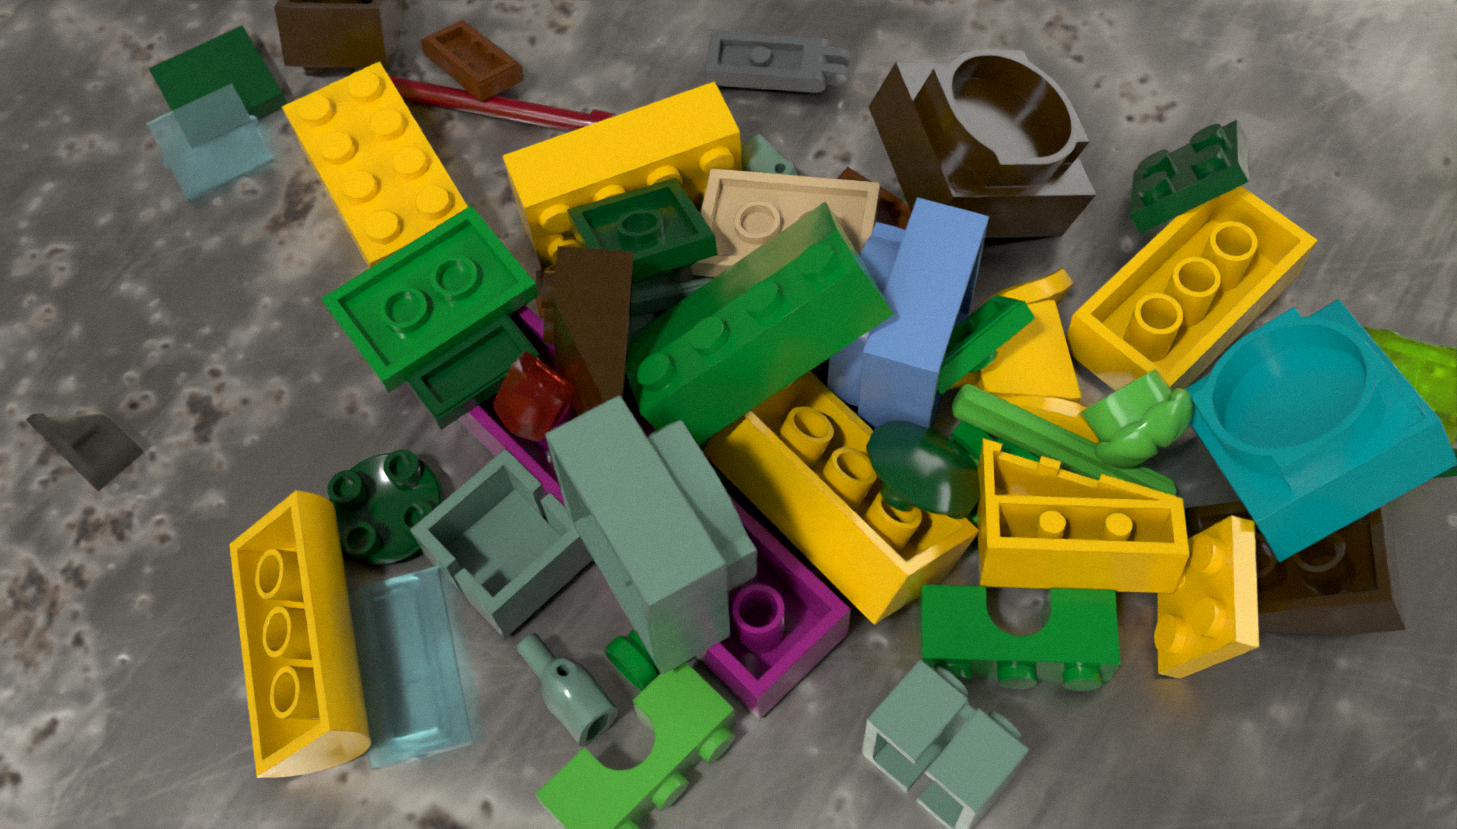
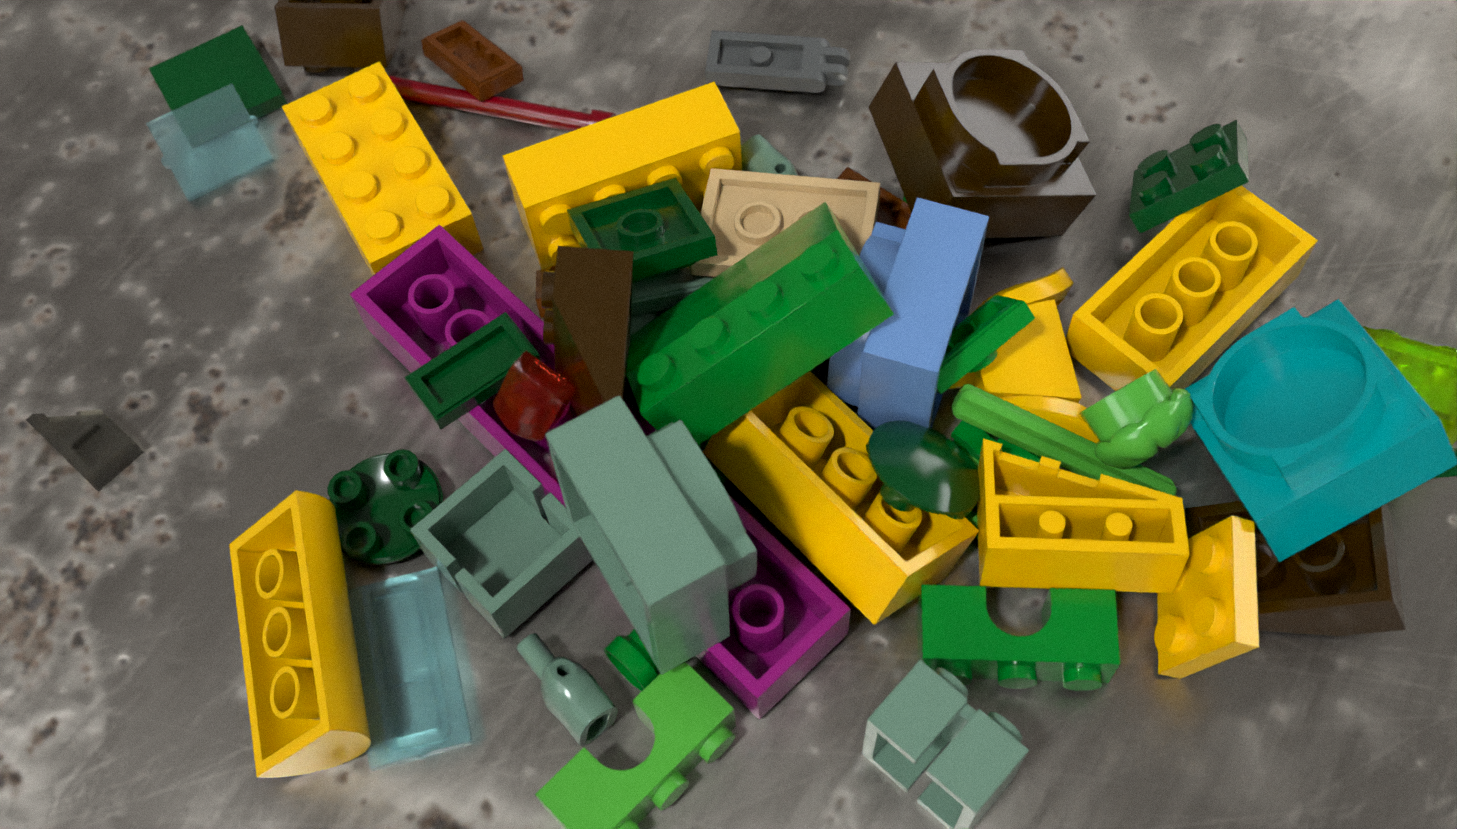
(429, 296): green plate -> none

